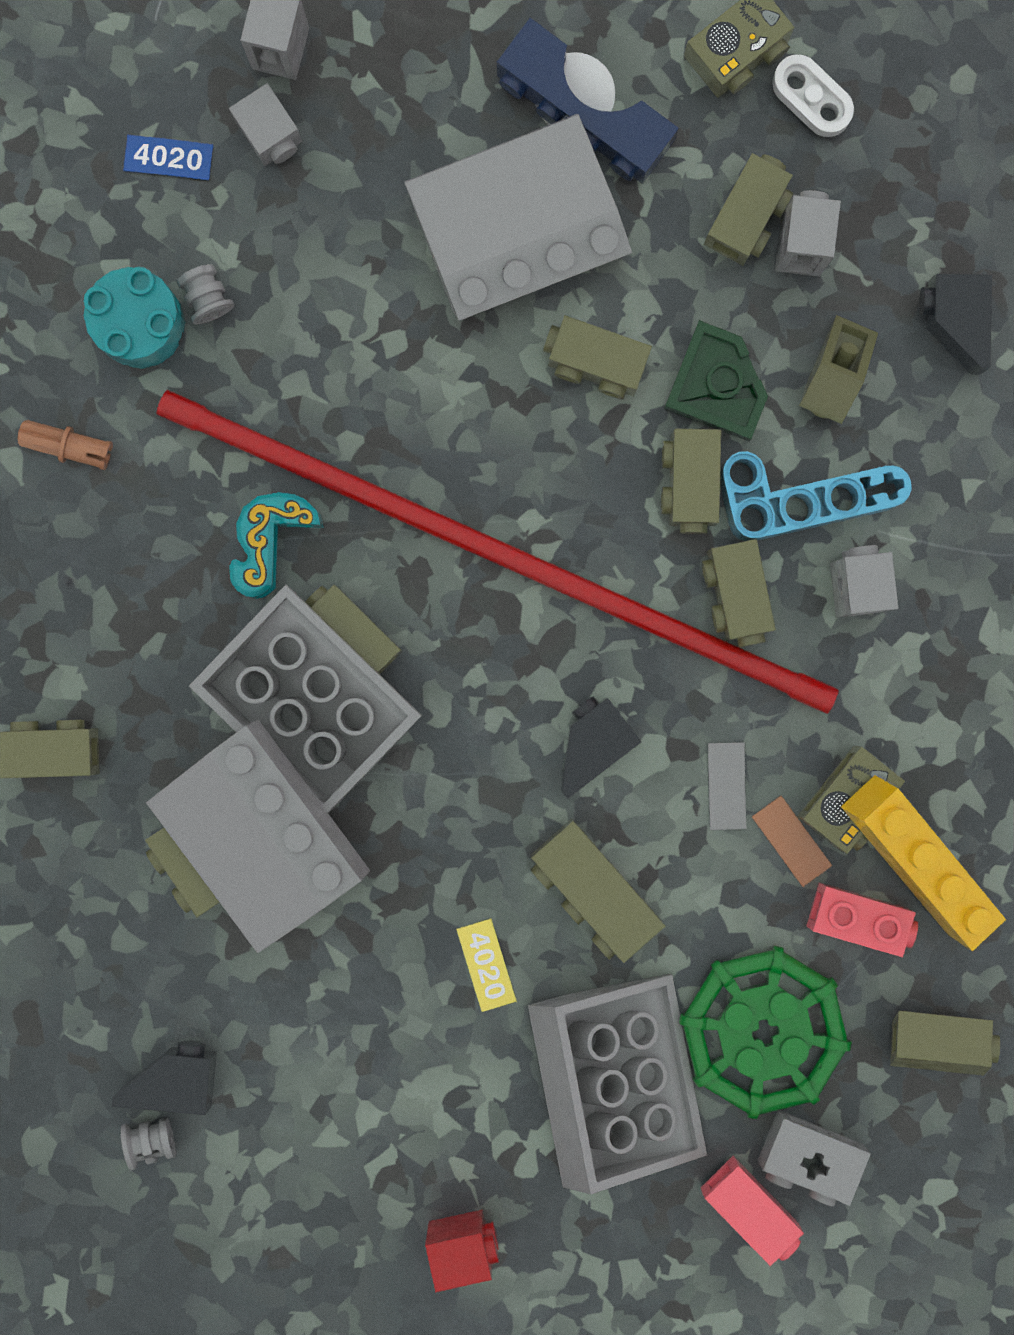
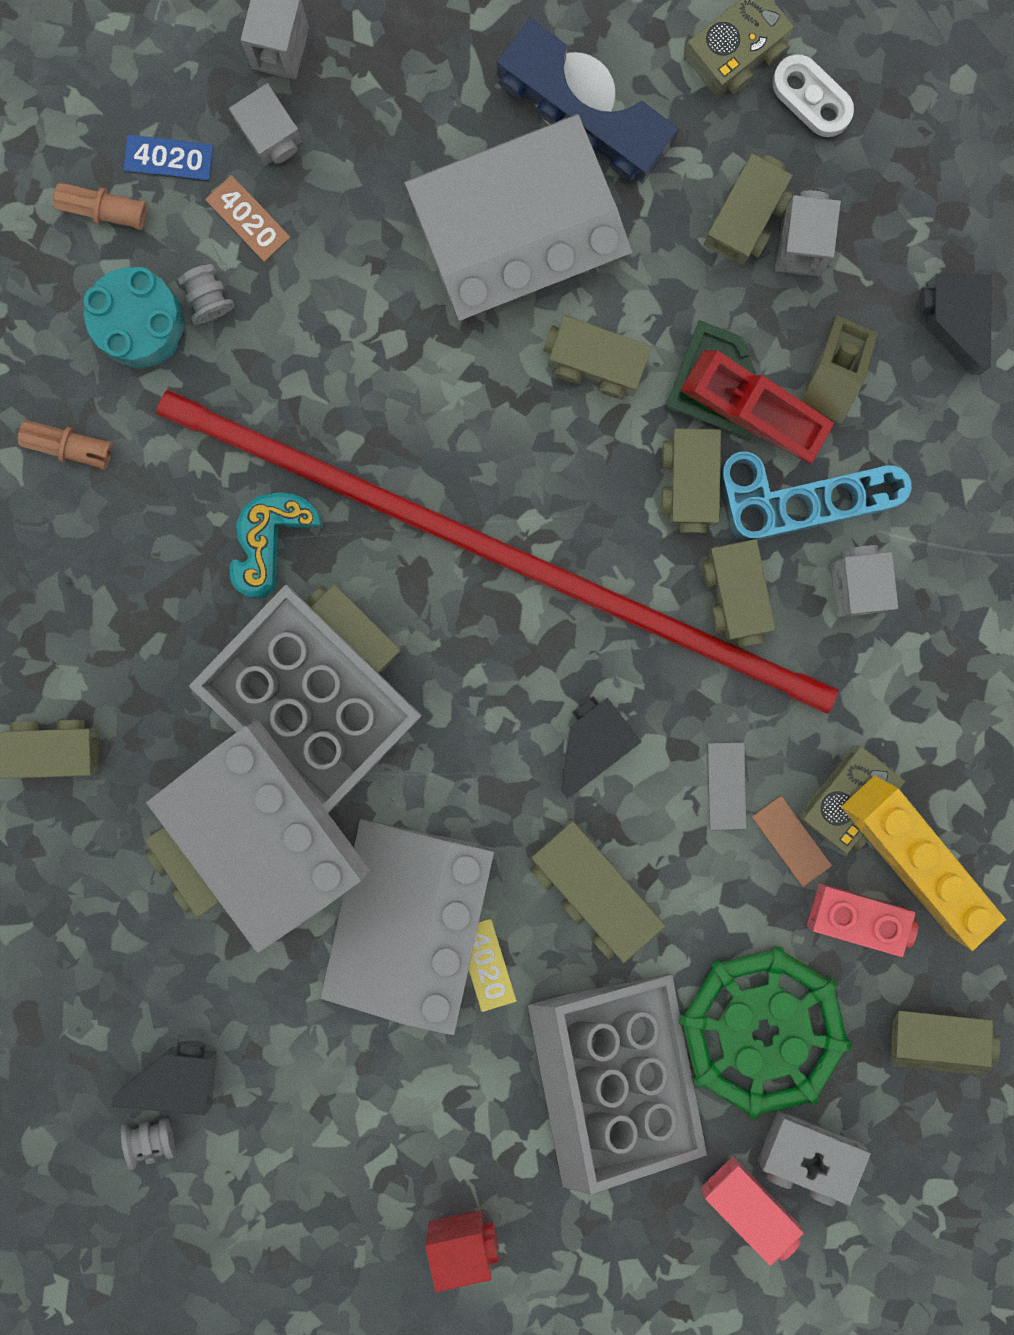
(100, 205): none -> nougat axle
(247, 218): none -> nougat sticker
(408, 927): none -> light grey slope
(757, 405): none -> red slope

